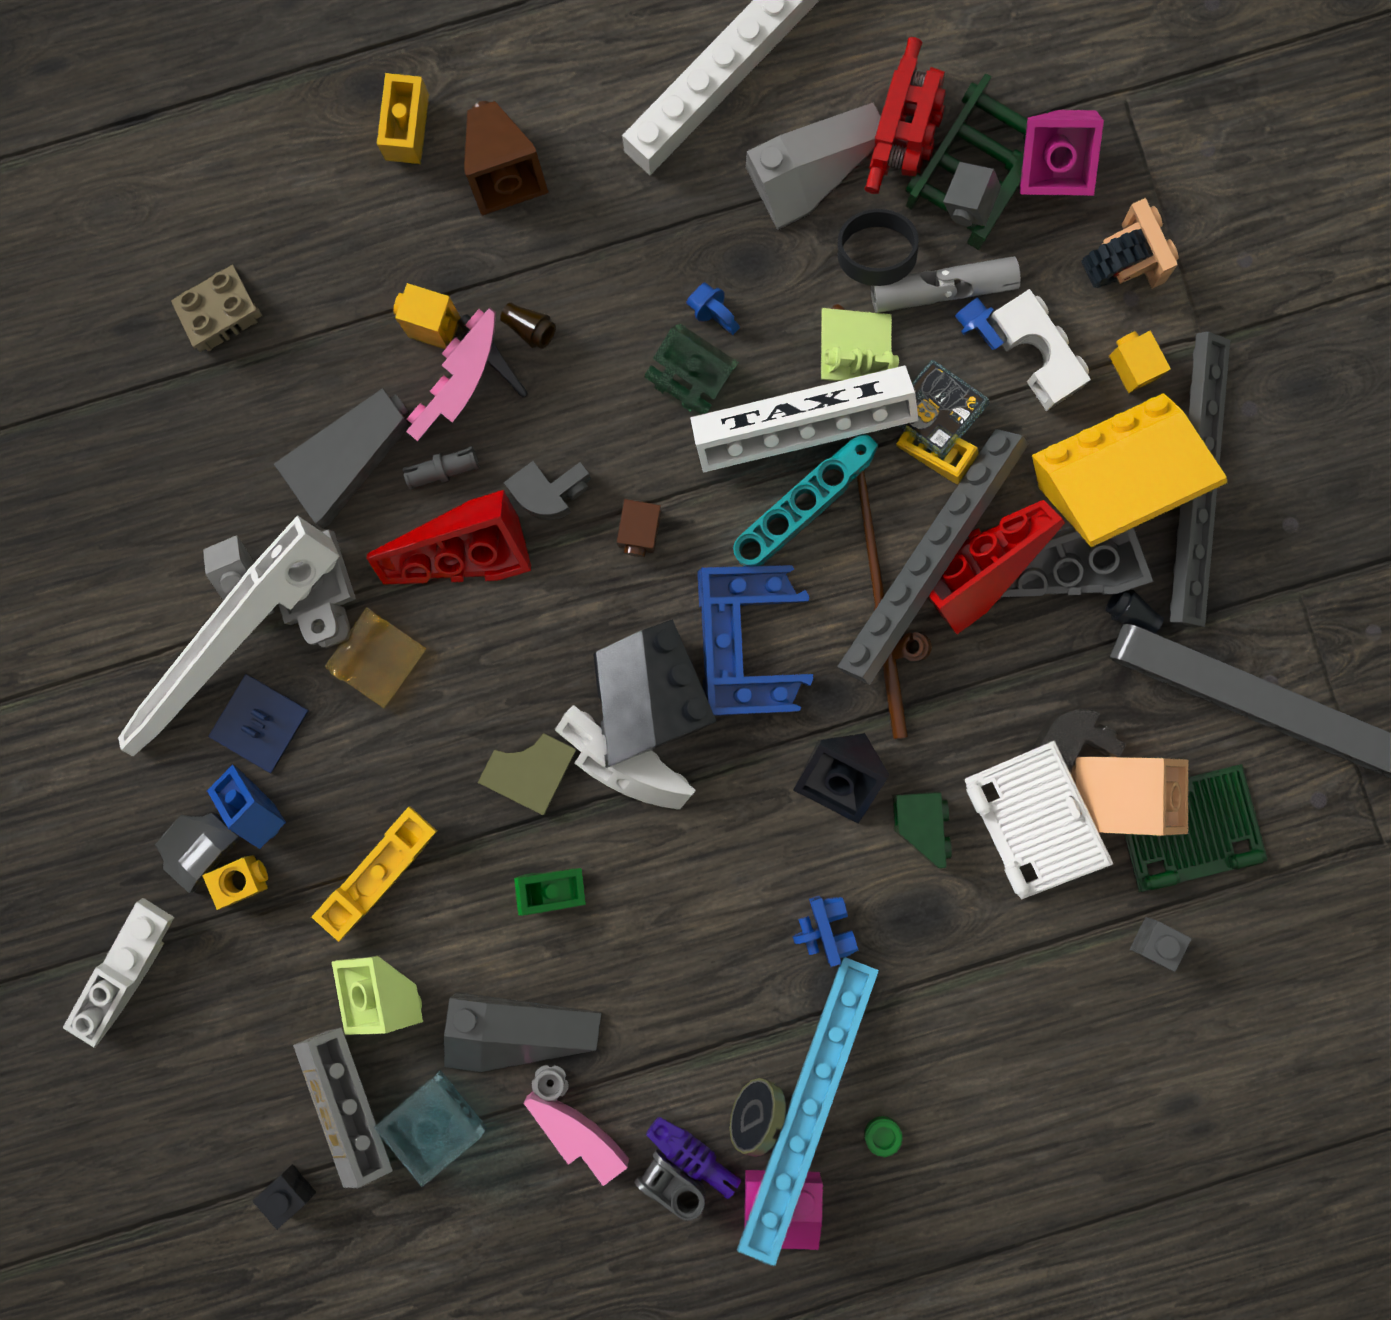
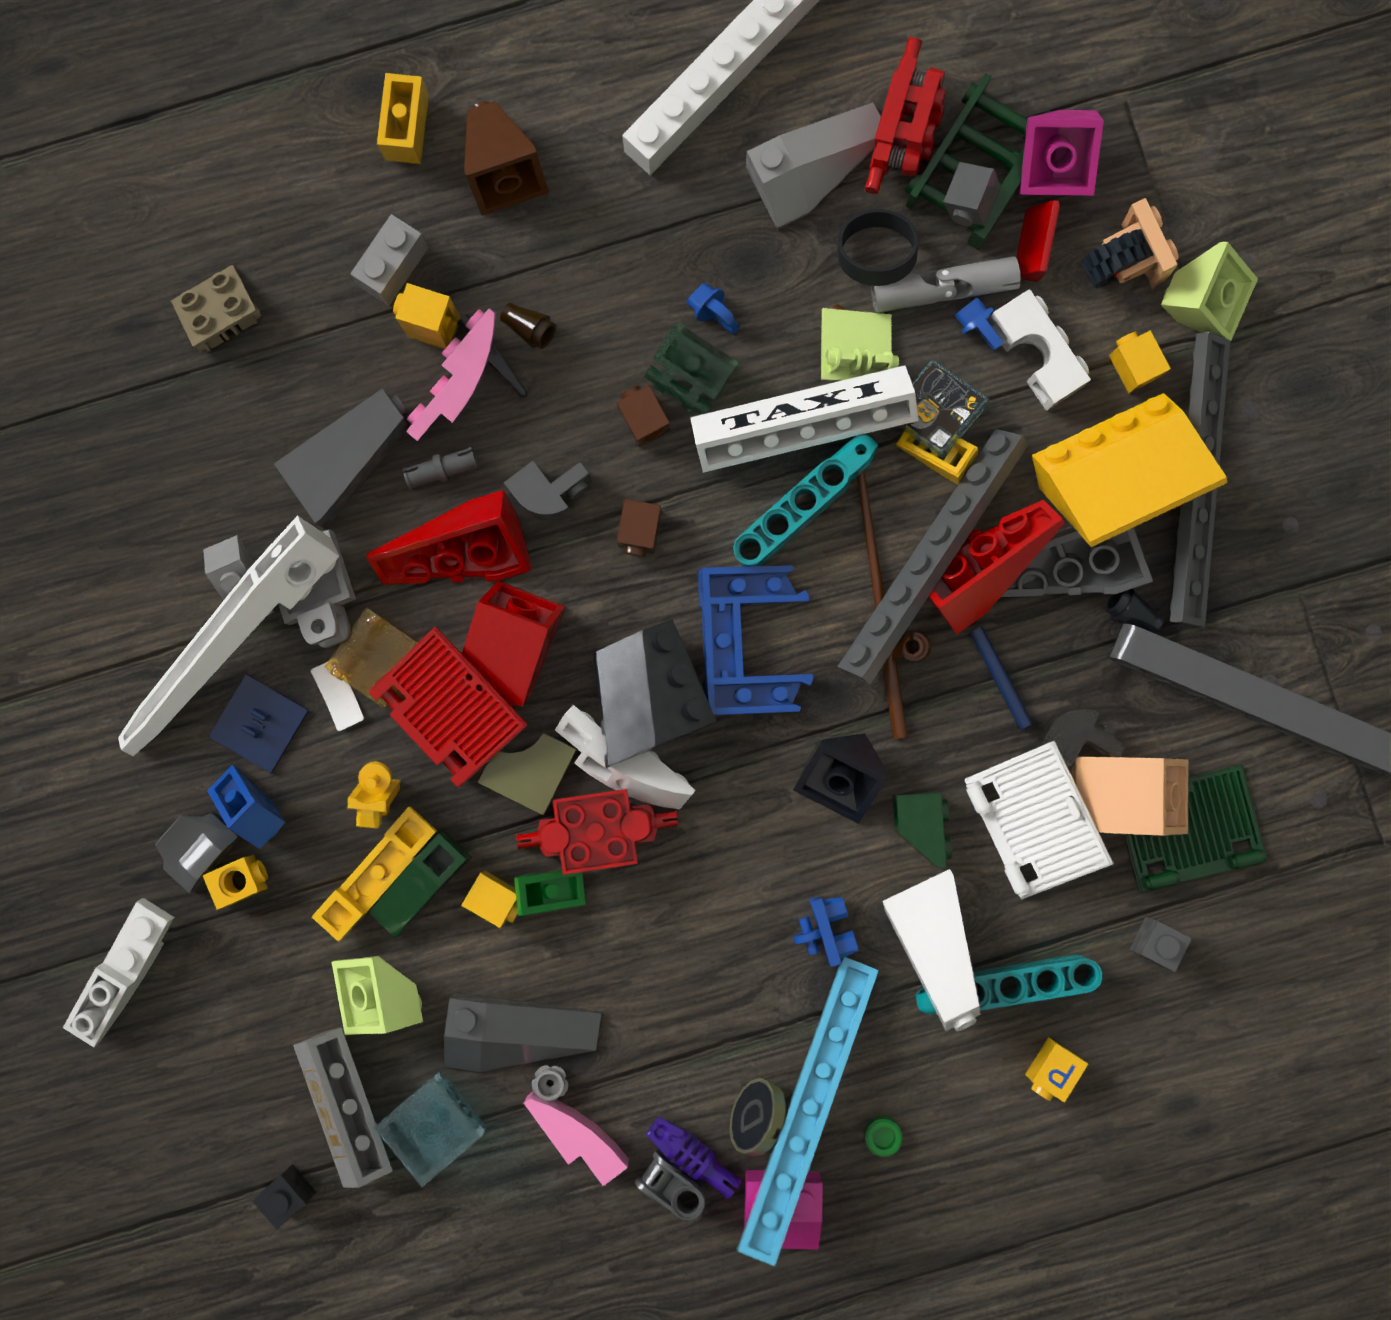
(338, 698): none -> white sticker
(373, 794): none -> yellow hips
(389, 260): none -> light grey brick
(420, 883): none -> dark green slope
(446, 706): none -> red window
(492, 899): none -> yellow brick
(511, 639): none -> red slope
(596, 831): none -> red piece
(643, 414): none -> reddish brown brick
(935, 941): none -> white slope
(1001, 677): none -> dark blue bar
(1026, 987): none -> teal piece
(1037, 240): none -> red slope
(1055, 1071): none -> yellow brick
(1211, 291): none -> yellowish green slope

